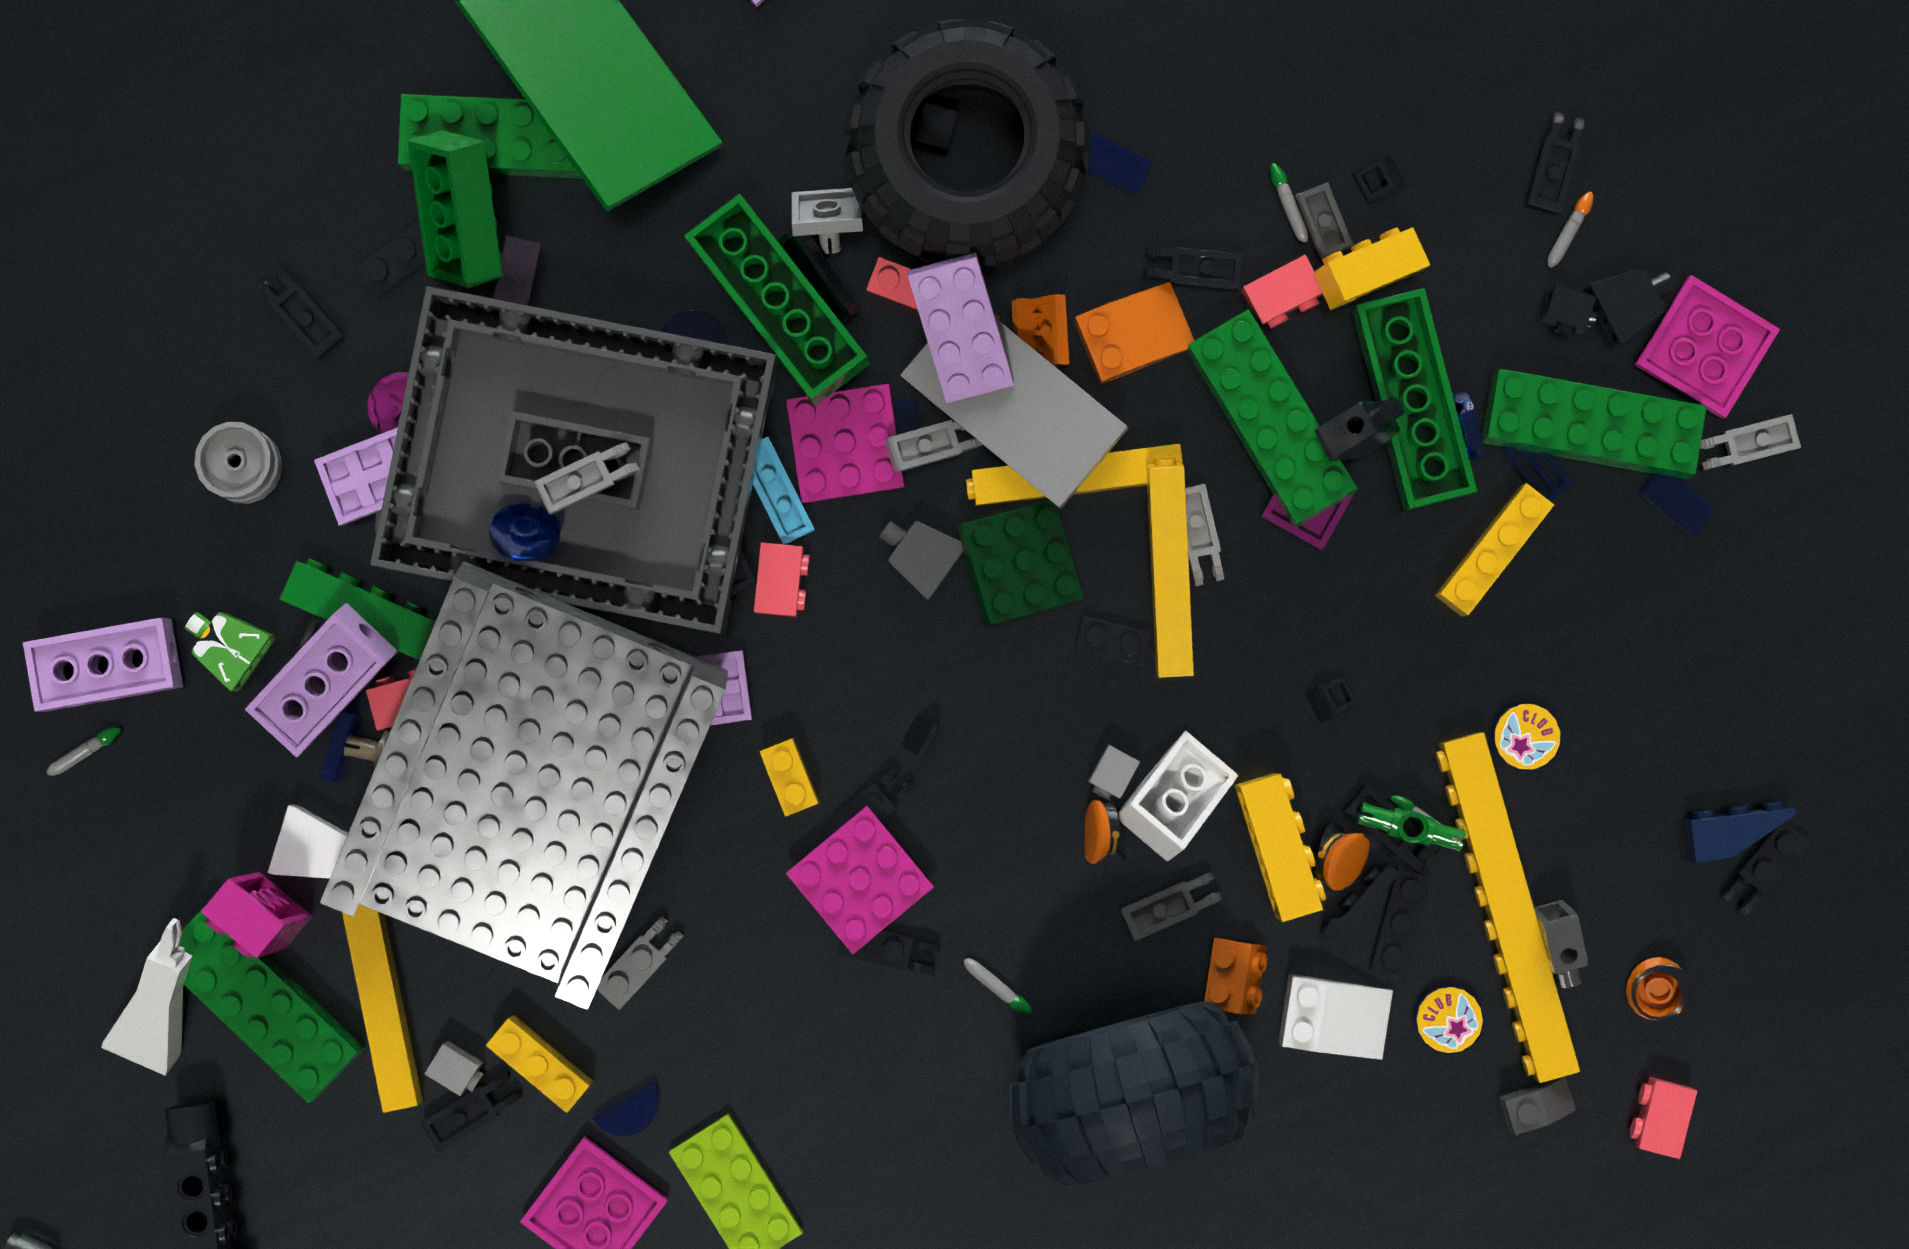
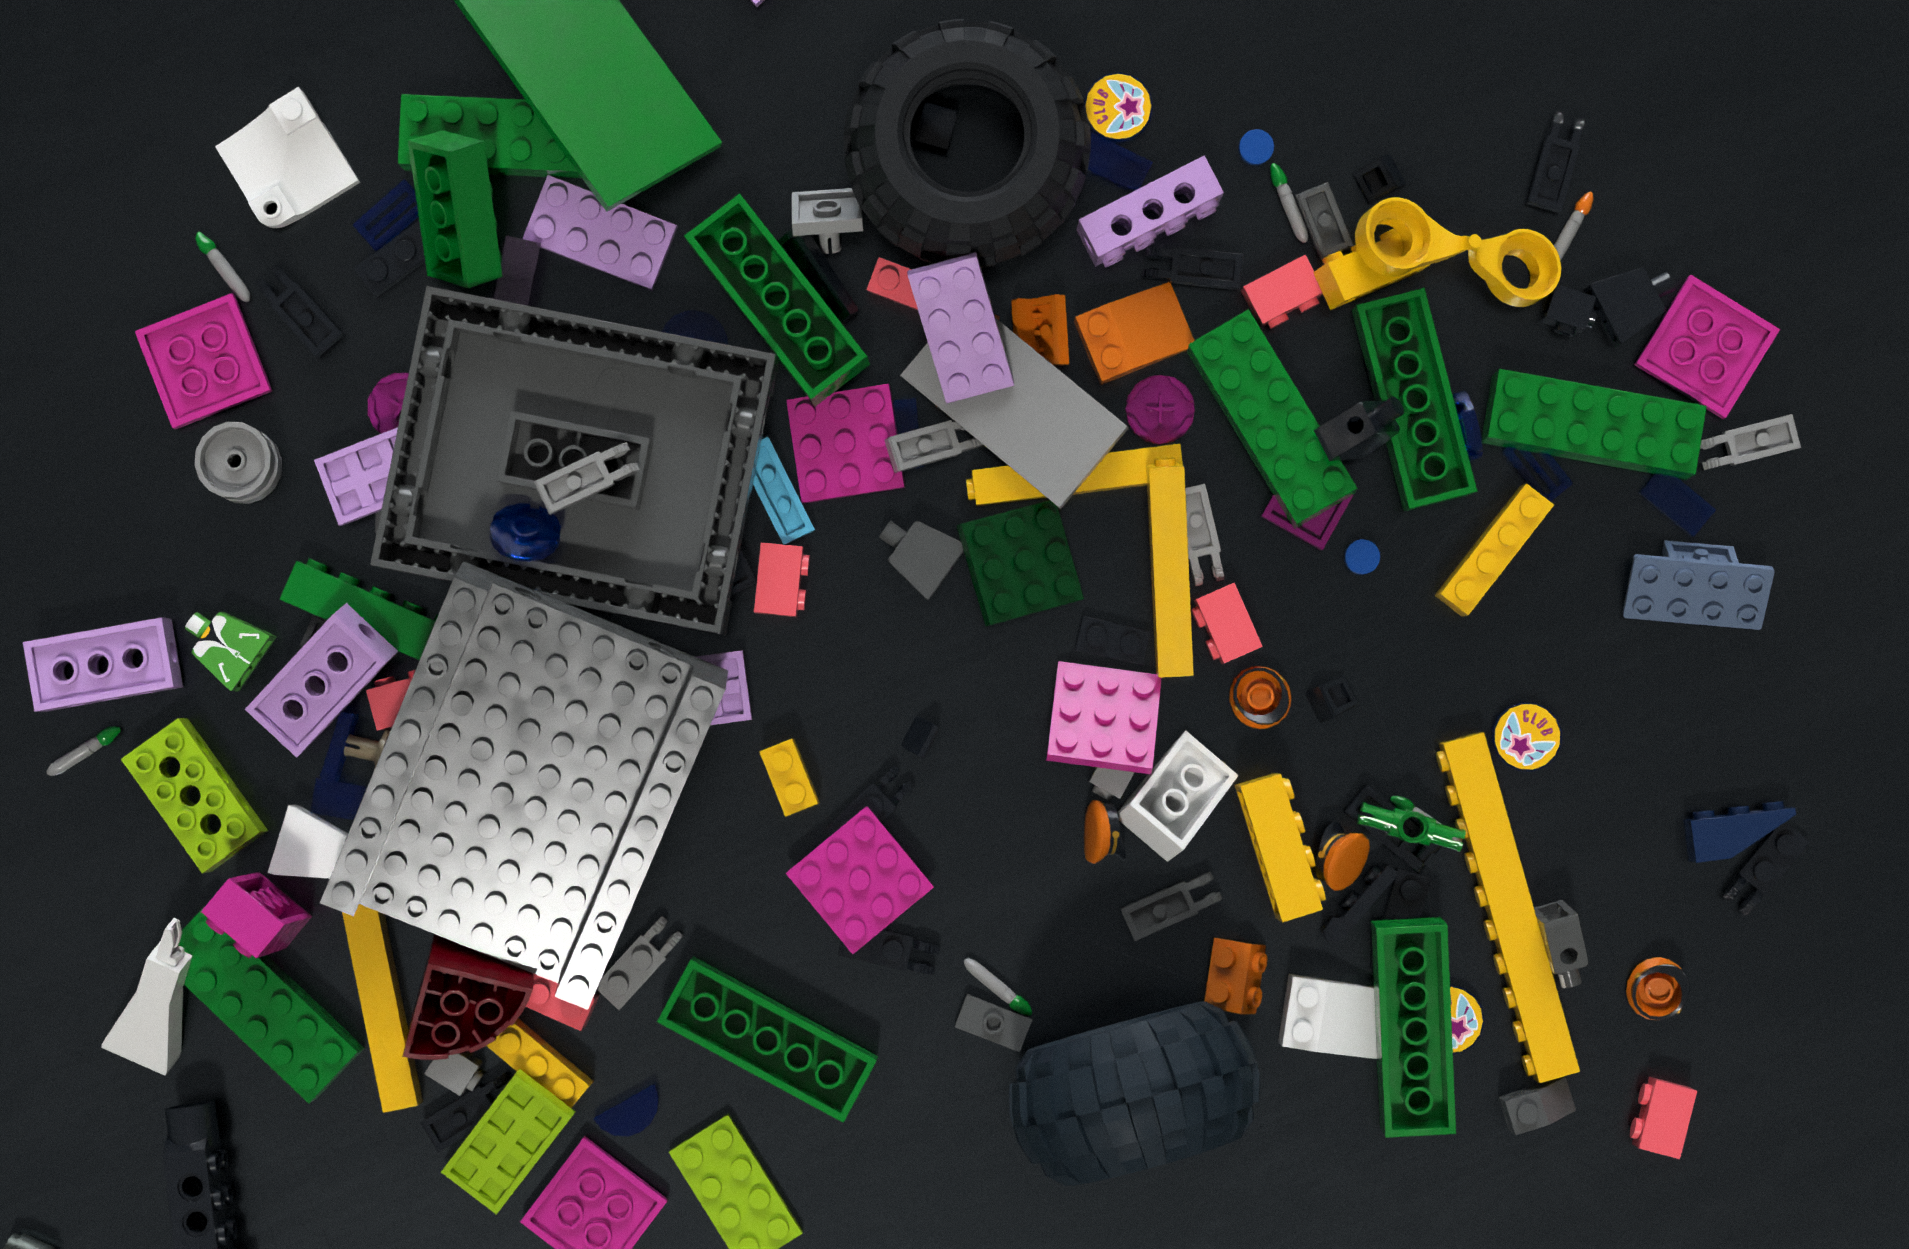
(171, 797): none -> lime brick
(203, 361): none -> dark pink plate
(209, 248): none -> light grey piece
(287, 161): none -> white slope
(337, 799): none -> clear blue tile
(379, 207): none -> clear blue tile
(464, 1001): none -> dark red brick
(508, 1141): none -> lime plate
(545, 1002): none -> coral brick
(614, 242): none -> lavender plate
(767, 1039): none -> green brick
(993, 1022): none -> dark grey plate
(1104, 717): none -> plate
(1118, 107): none -> tile
(1160, 409): none -> magenta tile
(1192, 180): none -> lavender brick
(1226, 624): none -> coral brick
(1256, 147): none -> blue tile
(1260, 697): none -> orange piece
(1362, 556): none -> blue tile
(1413, 1027): none -> green brick
(1429, 243): none -> yellow piece
(1698, 587): none -> sand blue bracket

